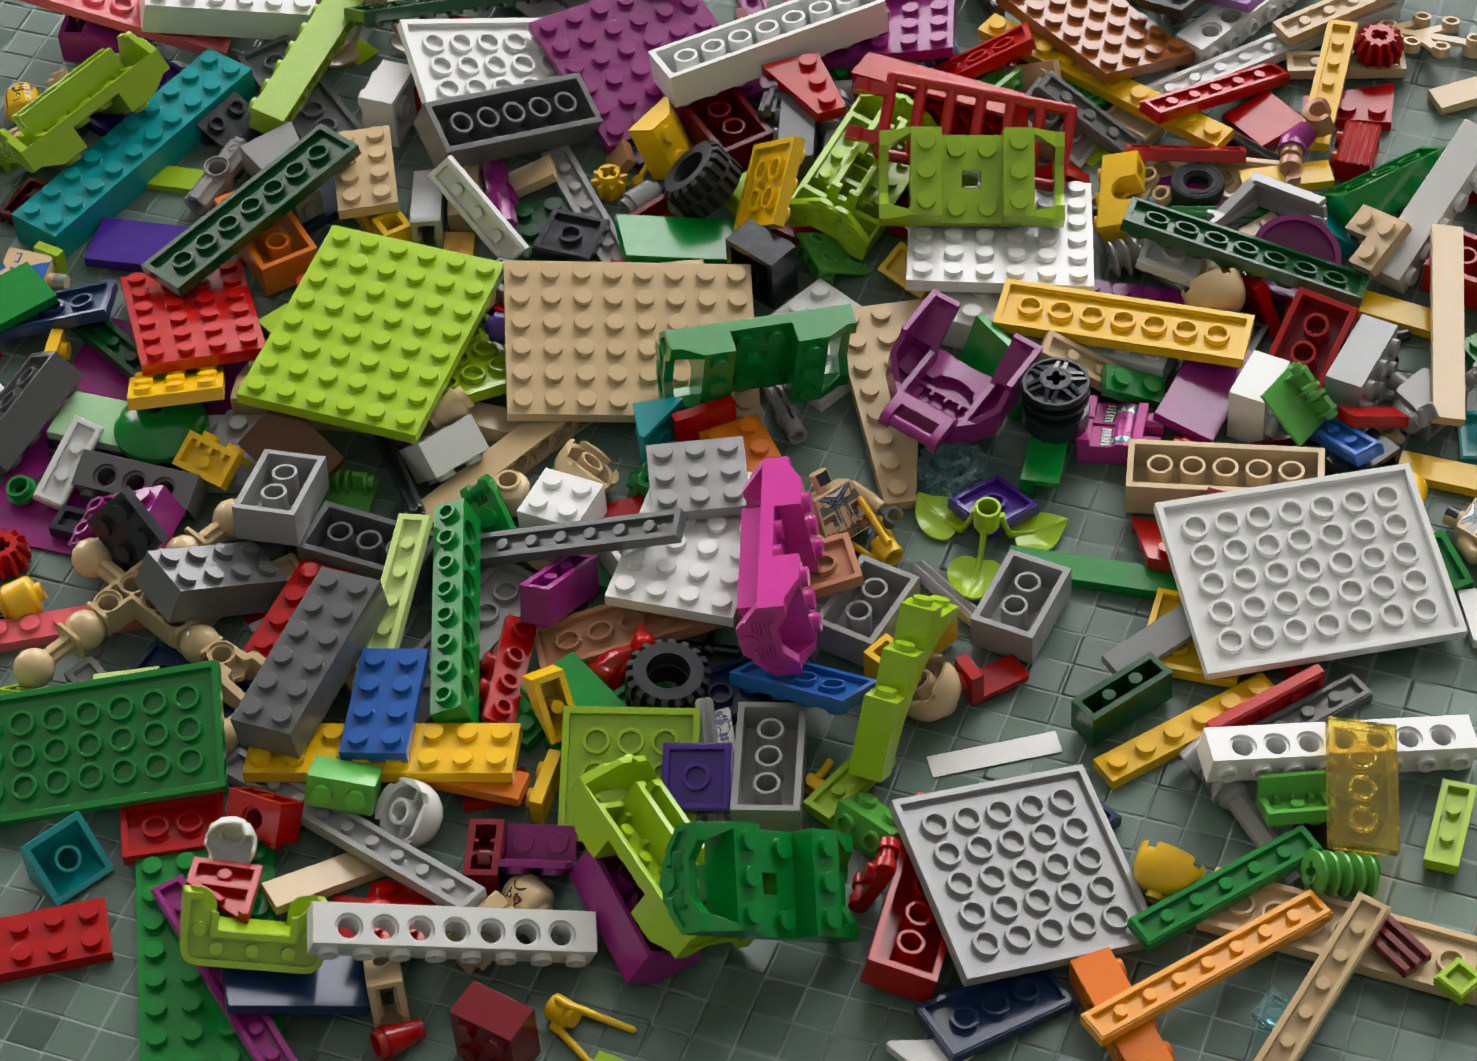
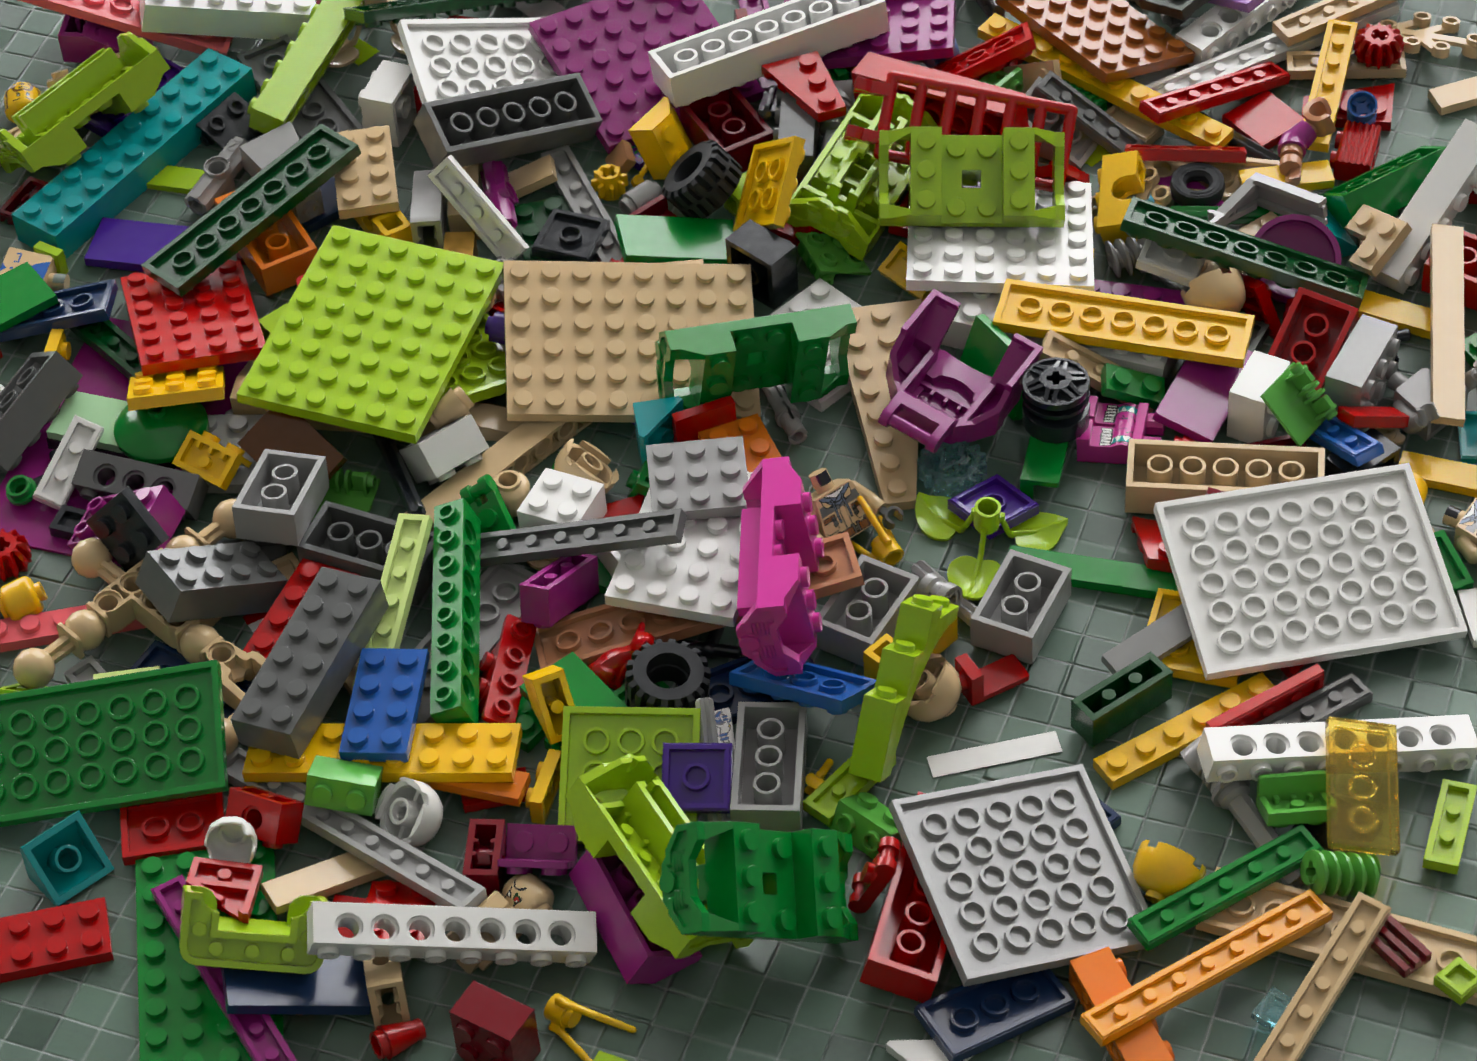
(935, 585): none -> light grey wheel
(1360, 104): none -> blue wheel

